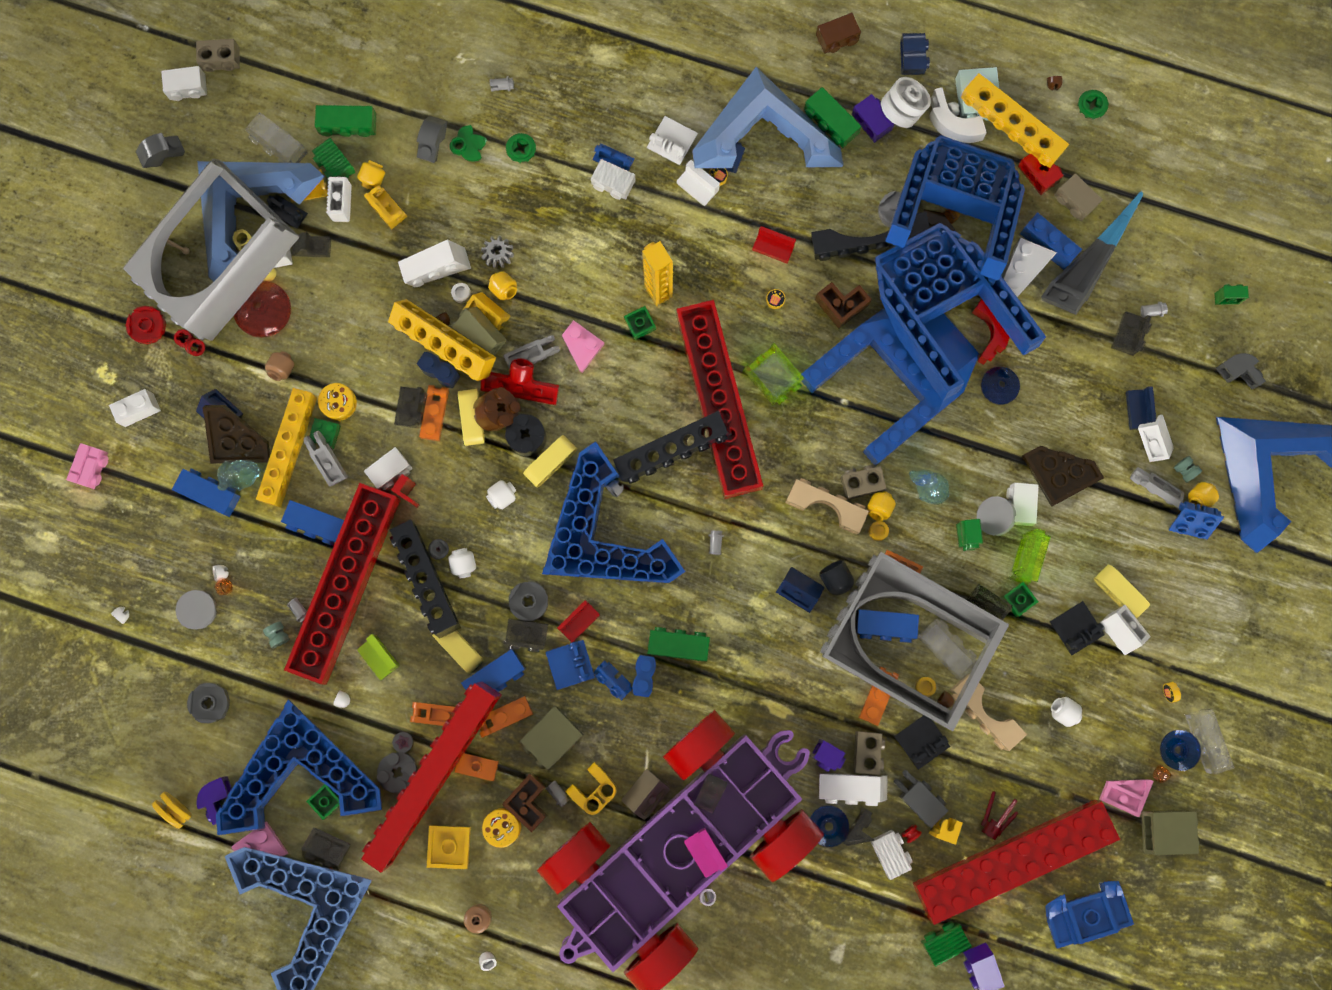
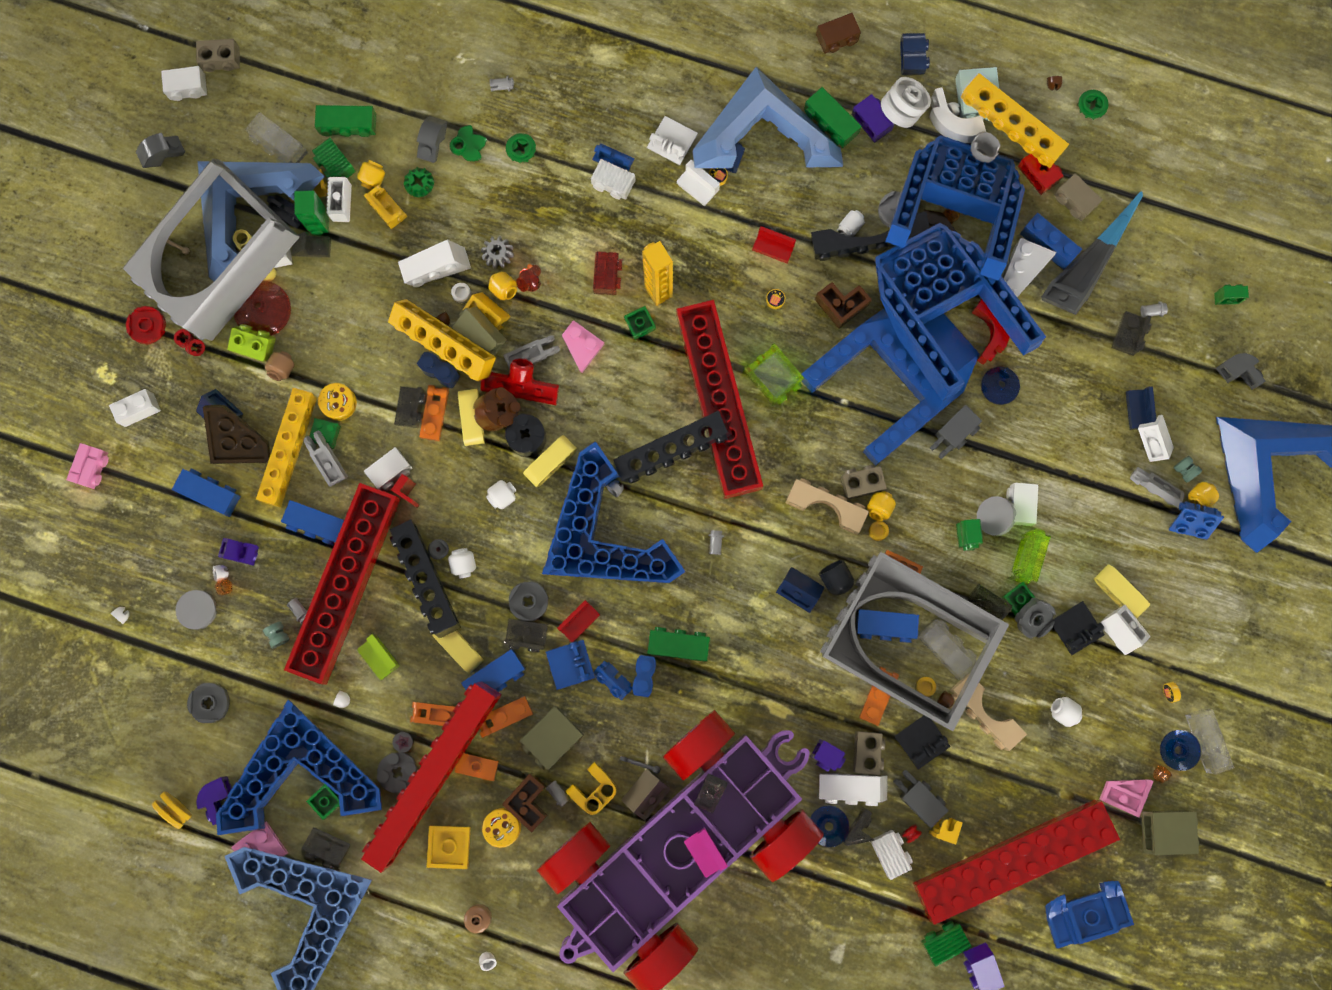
(237, 474): clear light blue hair -> none
(238, 551): none -> dark purple brick
(251, 343): none -> lime brick
(311, 212): none -> green brick
(416, 190): none -> green gear
(529, 278): none -> clear red animal
(606, 273): none -> clear red brick
(656, 769): none -> dark grey hinge
(711, 896): white hinge -> none
(851, 223): none -> white brick
(930, 486): clear light blue hair -> none
(956, 430): none -> dark grey hinge
(985, 147): none -> light grey hair
(992, 828): dark red plant -> none
(1029, 612): none -> dark grey plate
(1061, 473): dark brown plate -> none

